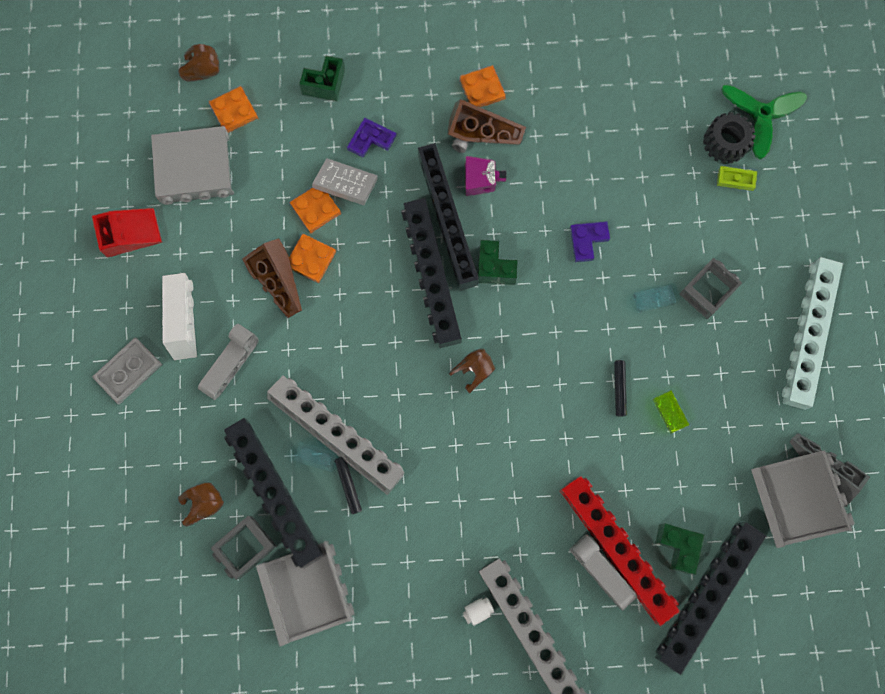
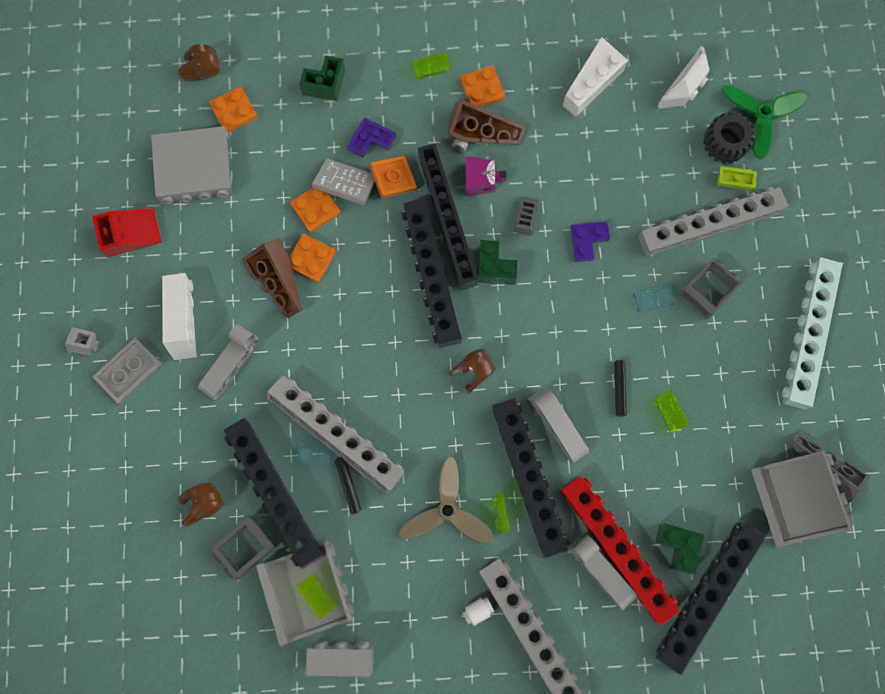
(78, 338): none -> light grey brick
(316, 596): none -> clear neon green plate
(340, 659): none -> light grey brick
(393, 176): none -> orange plate
(431, 65): none -> clear neon green plate
(460, 519): none -> dark tan piece
(502, 521): none -> clear neon green plate
(521, 228): none -> dark grey slope
(533, 507): none -> black brick
(559, 424): none -> light grey beam
(596, 75): none -> white wedge
(687, 82): none -> white wedge
(775, 205): none -> light grey brick

